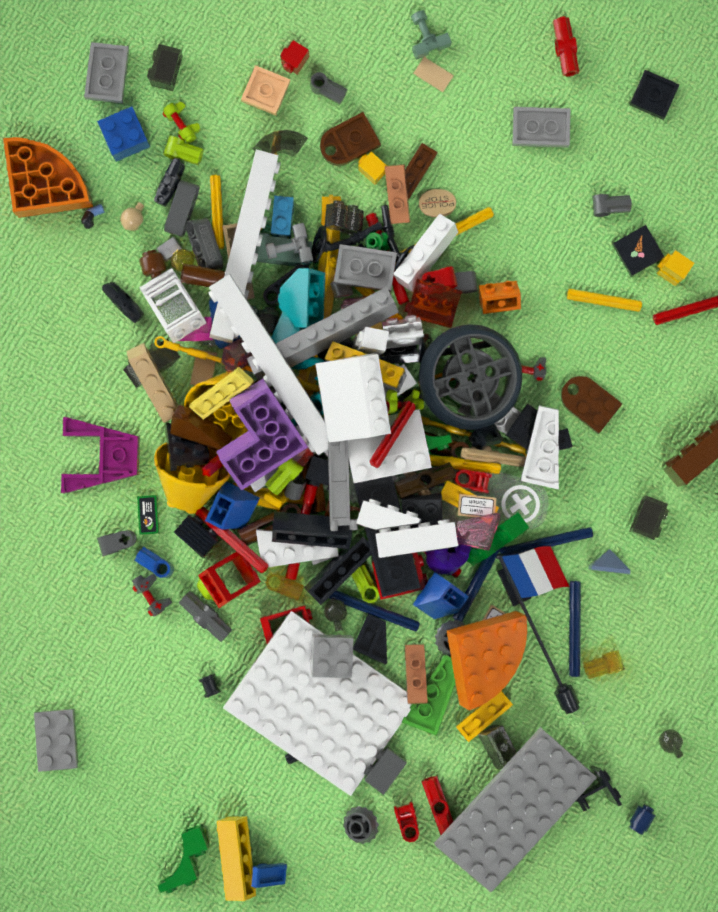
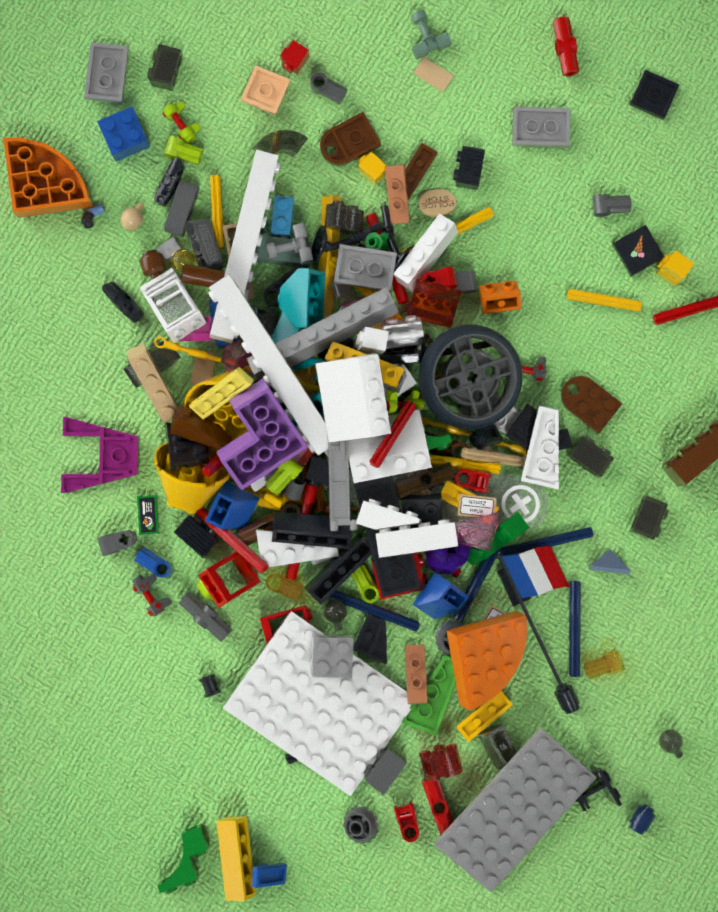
(56, 740): light grey plate -> none
(441, 762): none -> clear red brick
(470, 167): none -> black brick
(590, 456): none -> clear smoke brick

